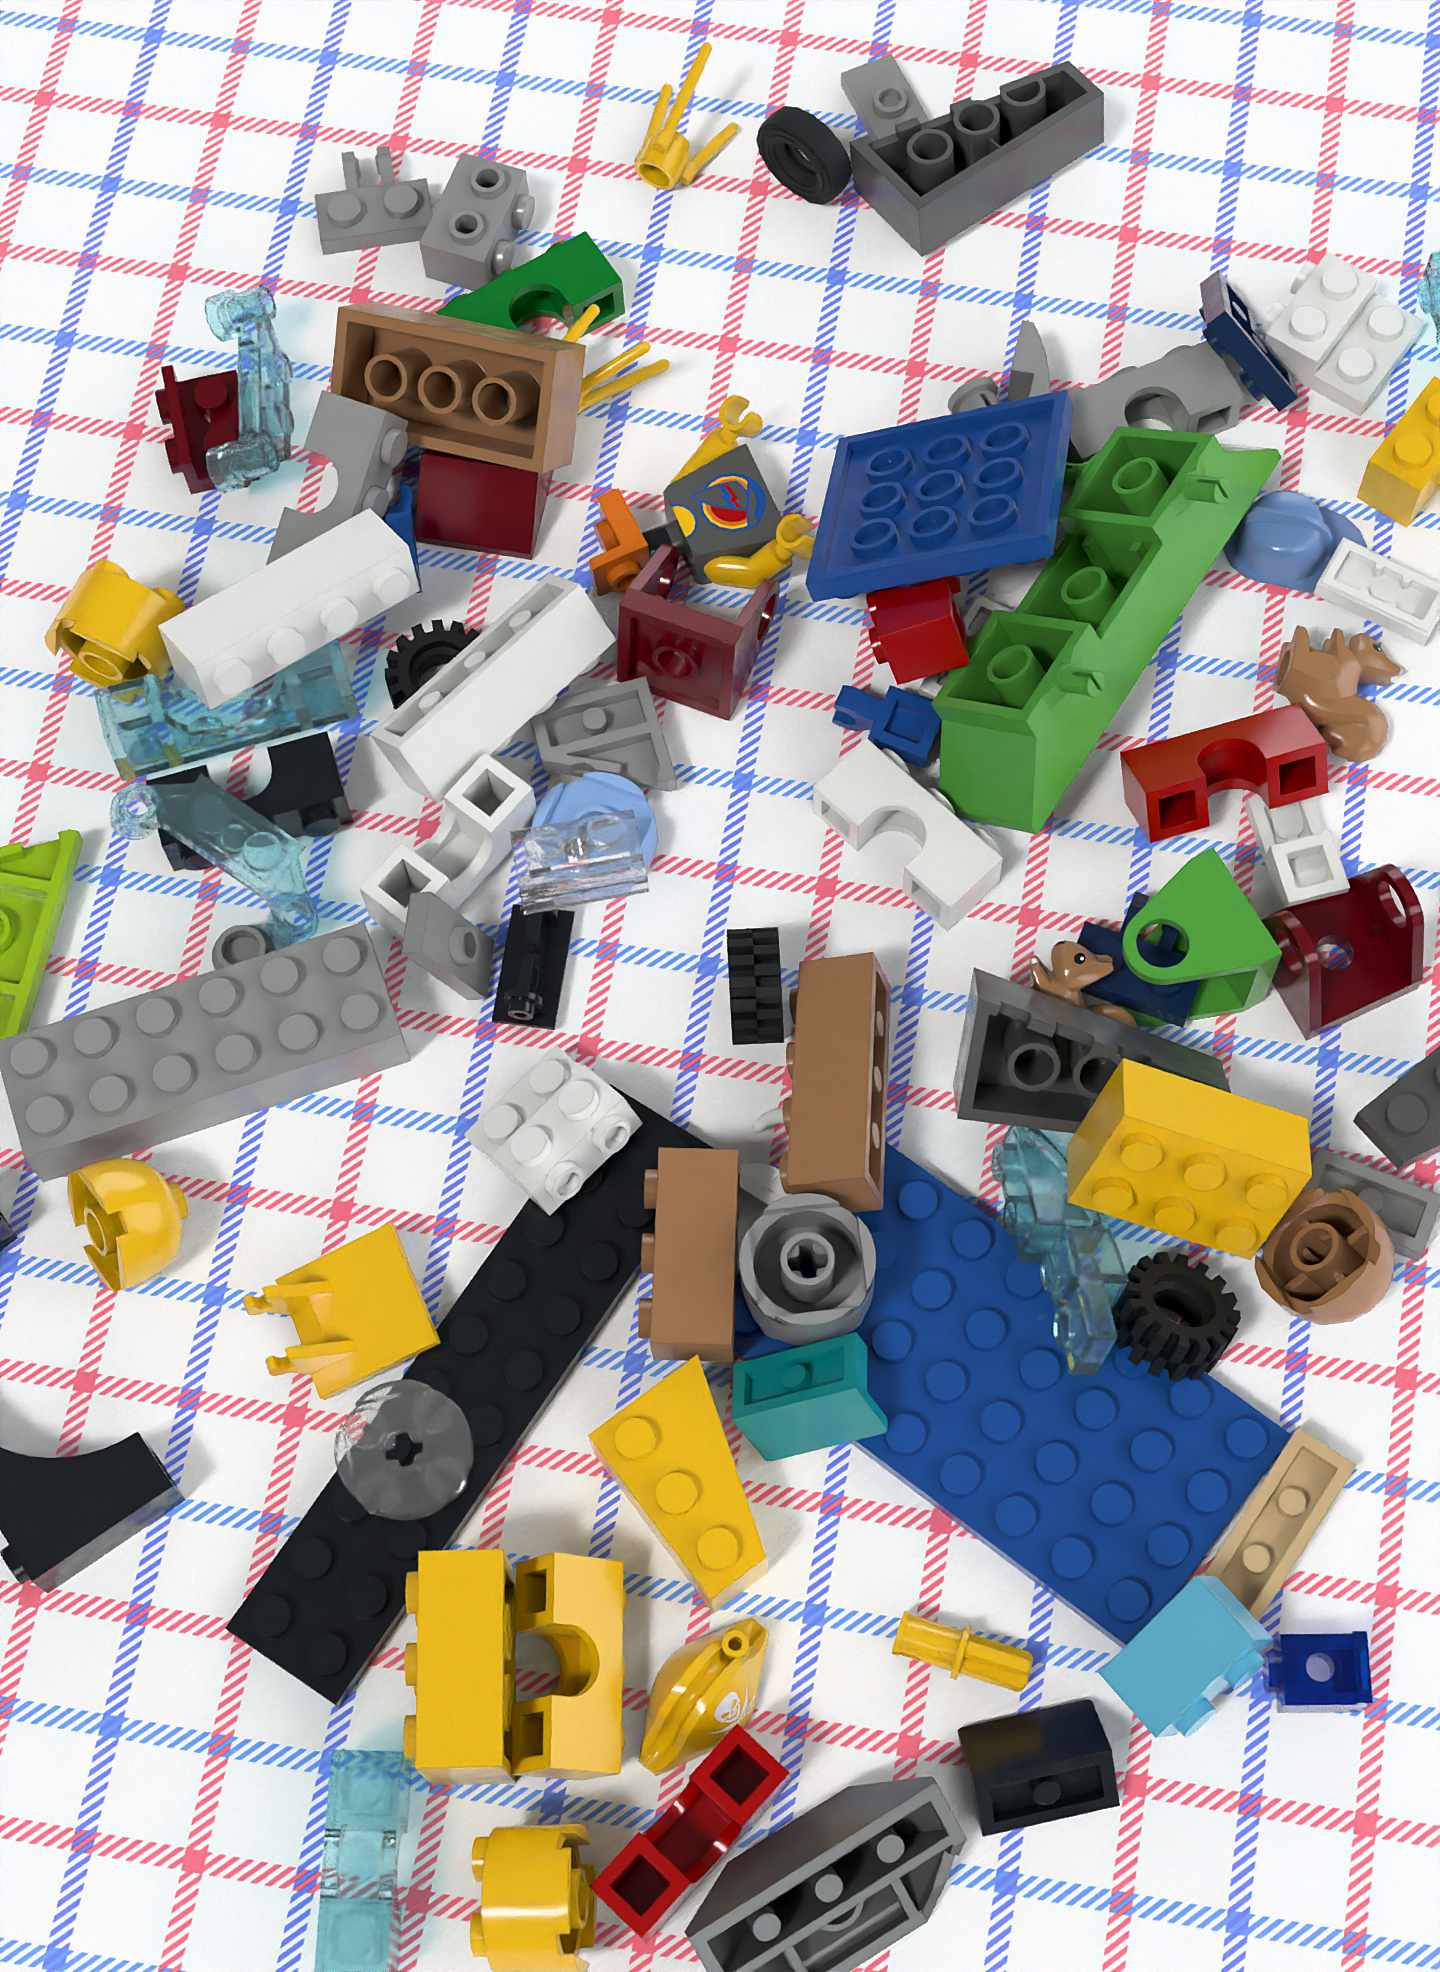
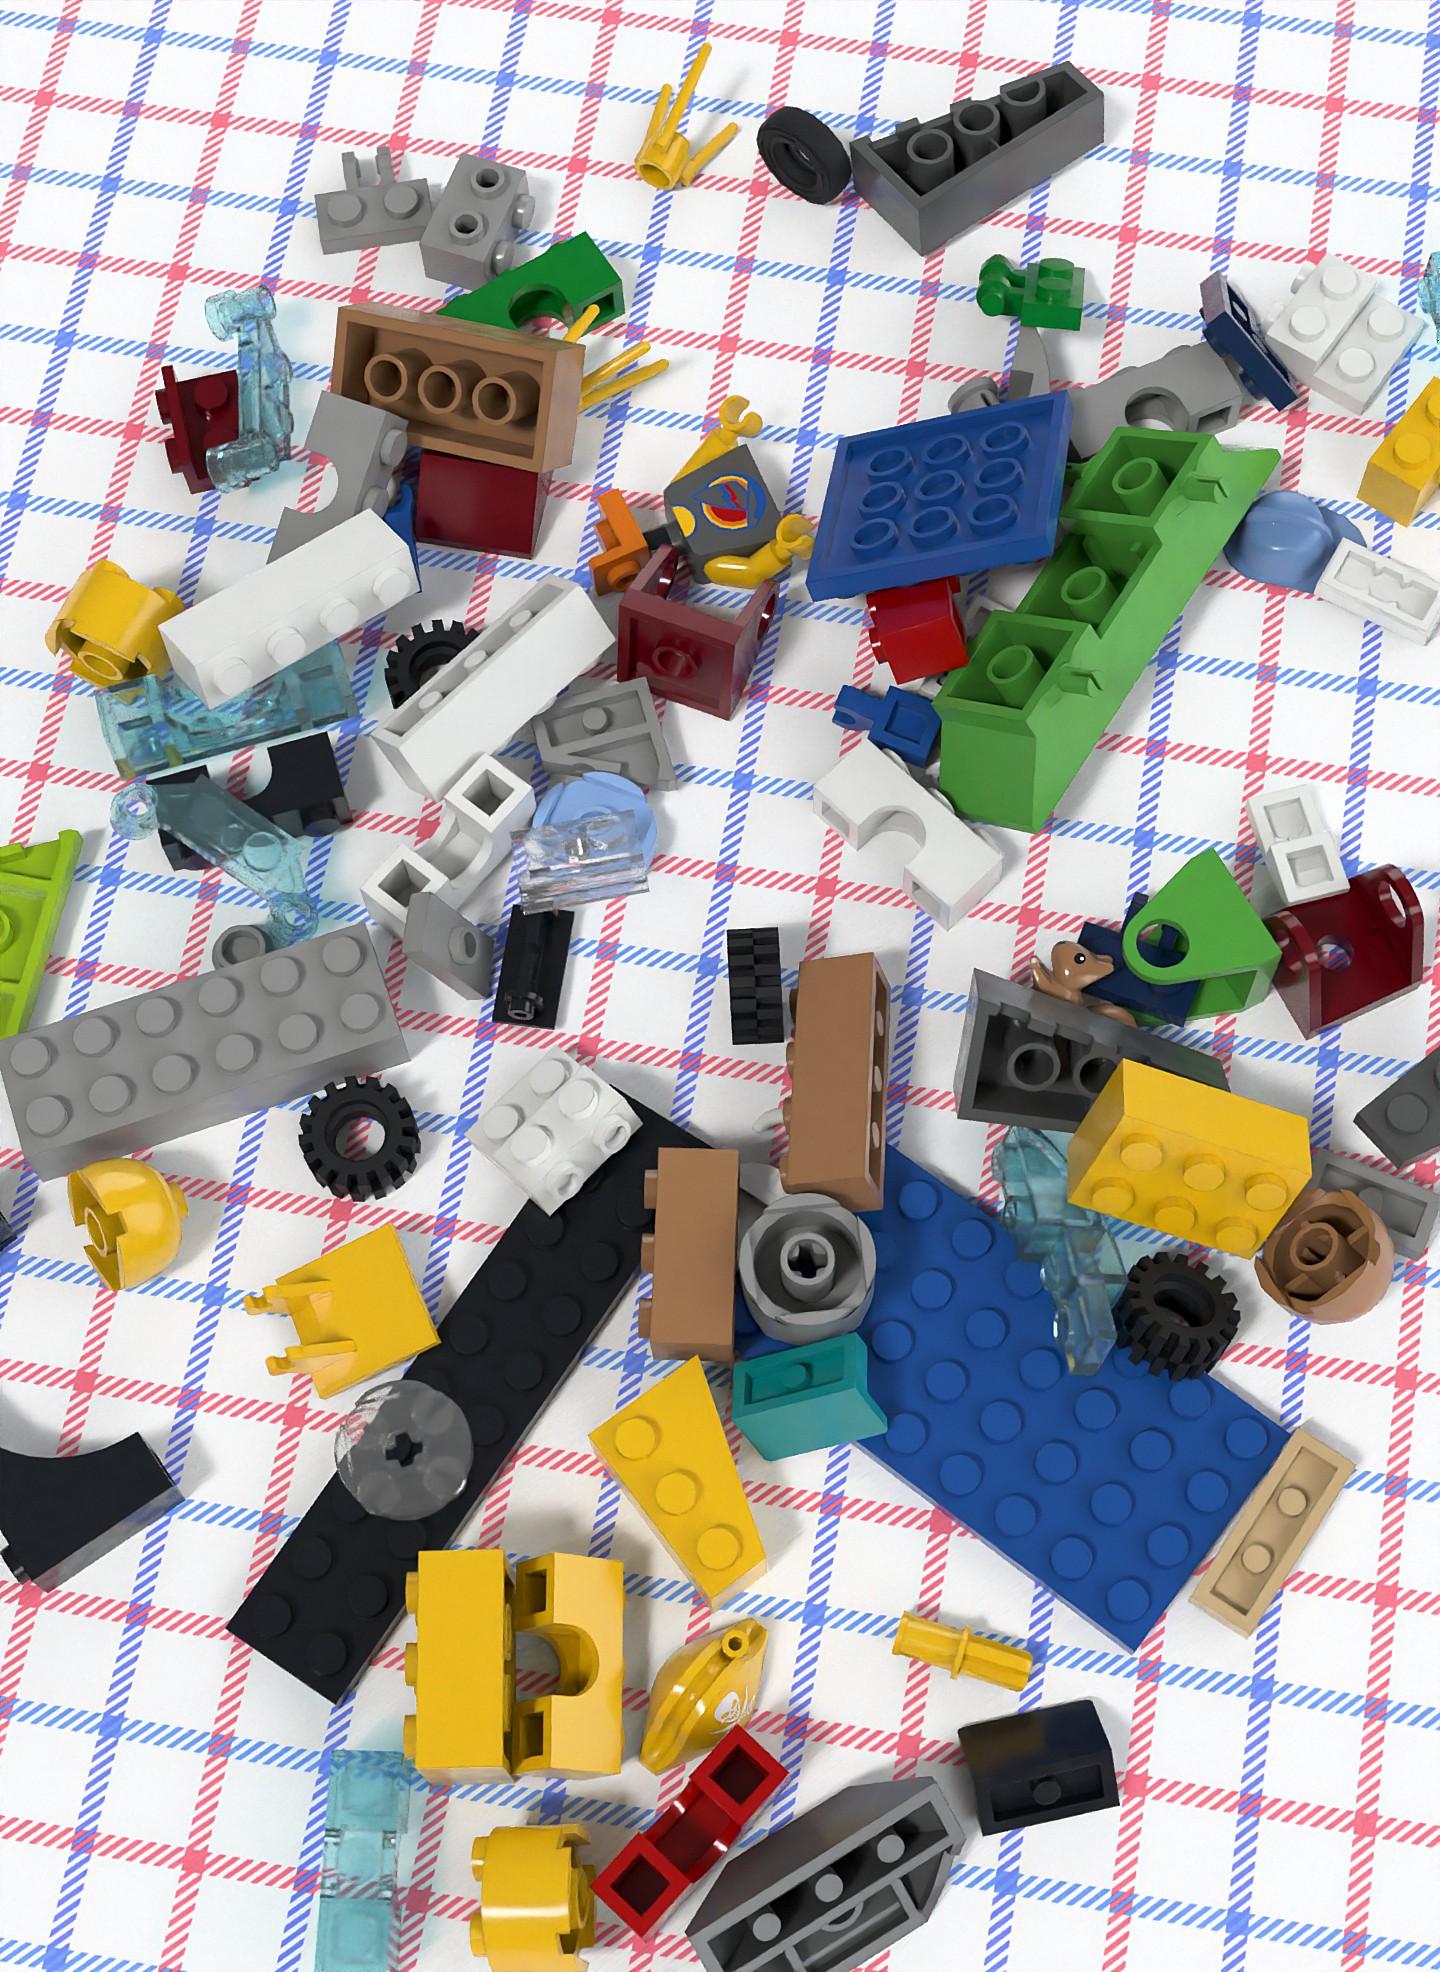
(353, 1102): none -> black tyre
(881, 96): light grey plate -> none
(1043, 295): none -> green plate
(1188, 1658): medium azure brick -> none
(1266, 753): red arch -> none
(1296, 1692): clear blue brick -> none
(1327, 685): medium nougat animal -> none

